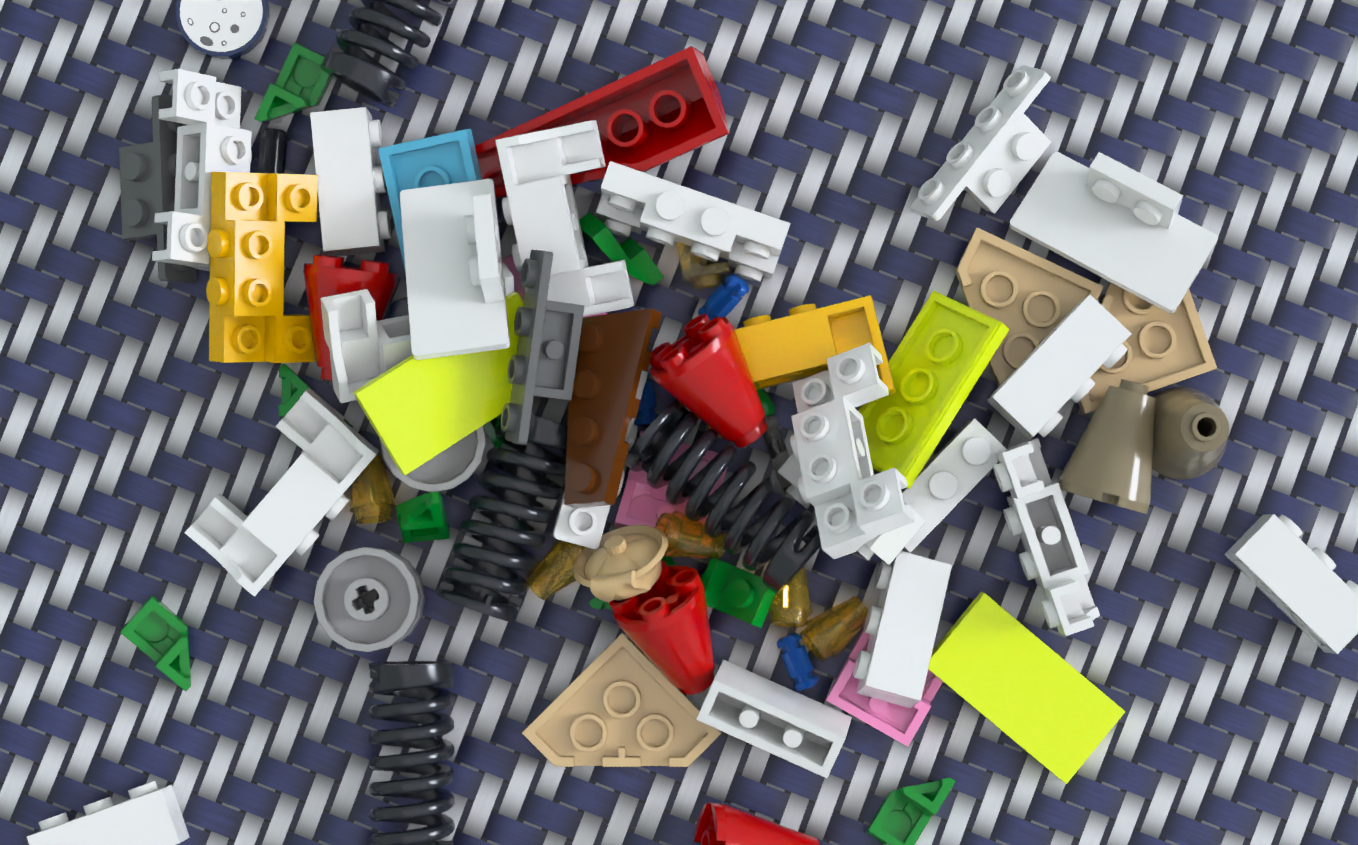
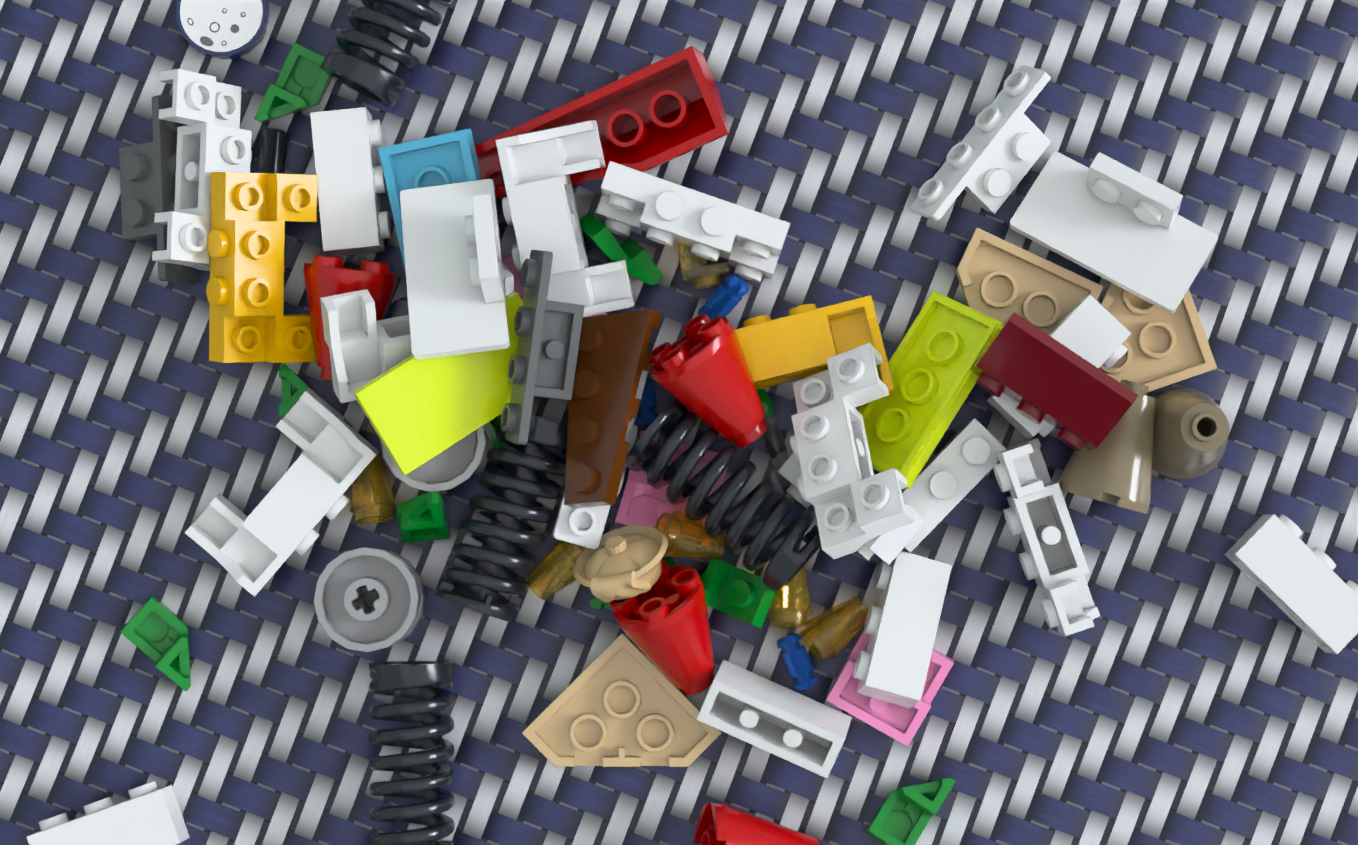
(1024, 687): neon yellow tile -> none
(1052, 383): none -> dark red slope

